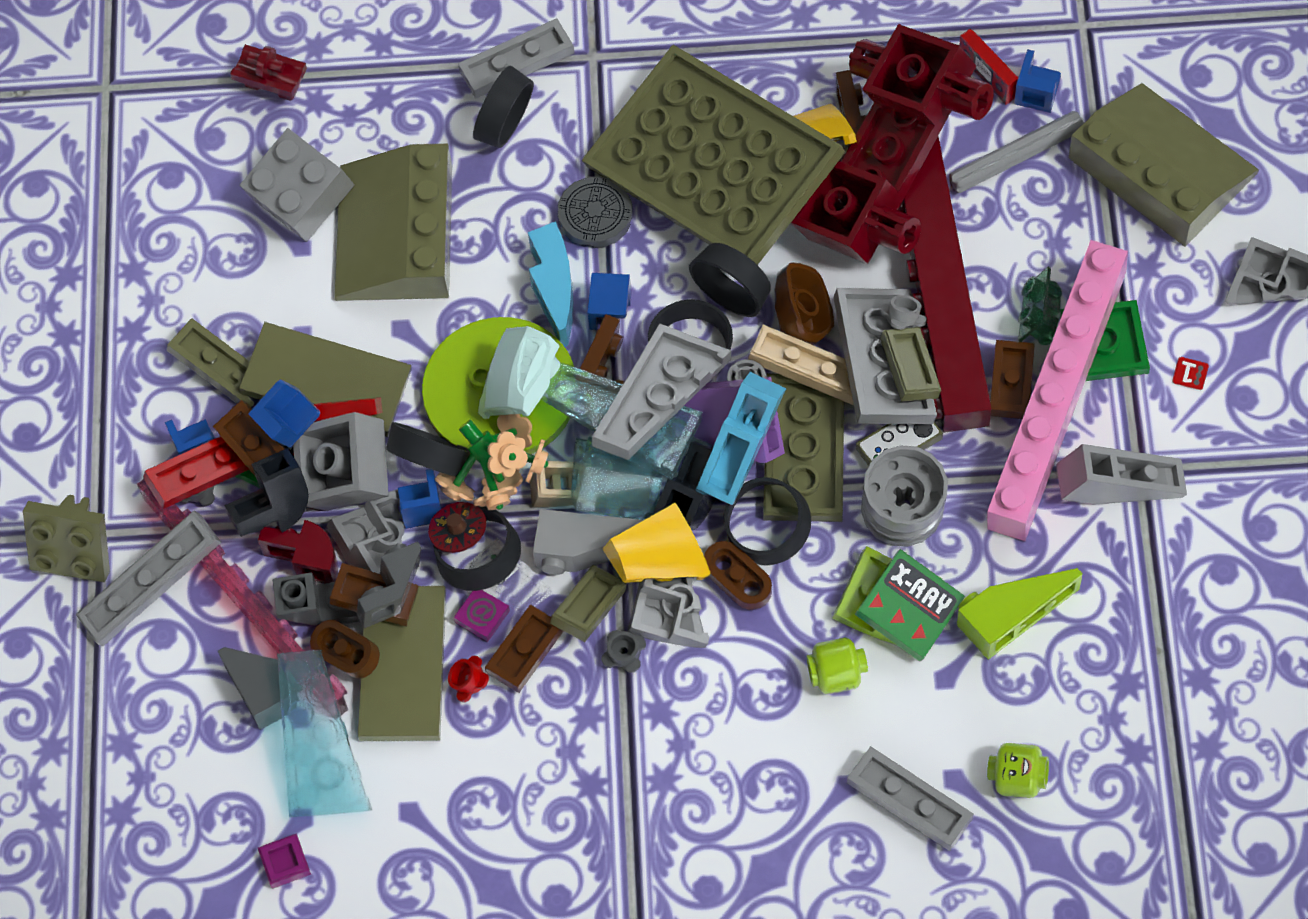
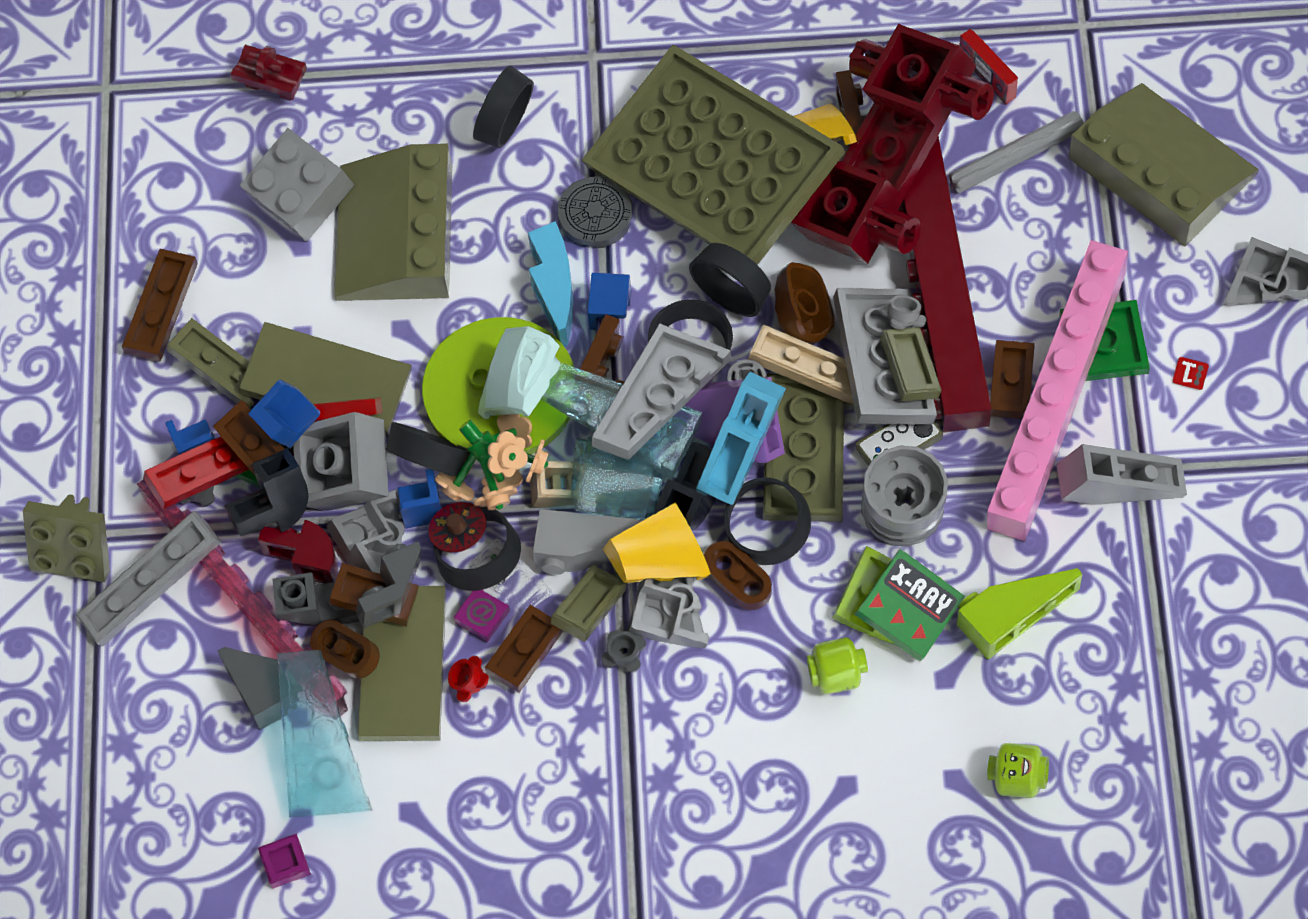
(159, 305): none -> reddish brown plate
(524, 52): light grey plate -> none
(910, 798): light grey plate -> none
(1036, 85): blue panel -> none
(1039, 308): clear green hinge -> none

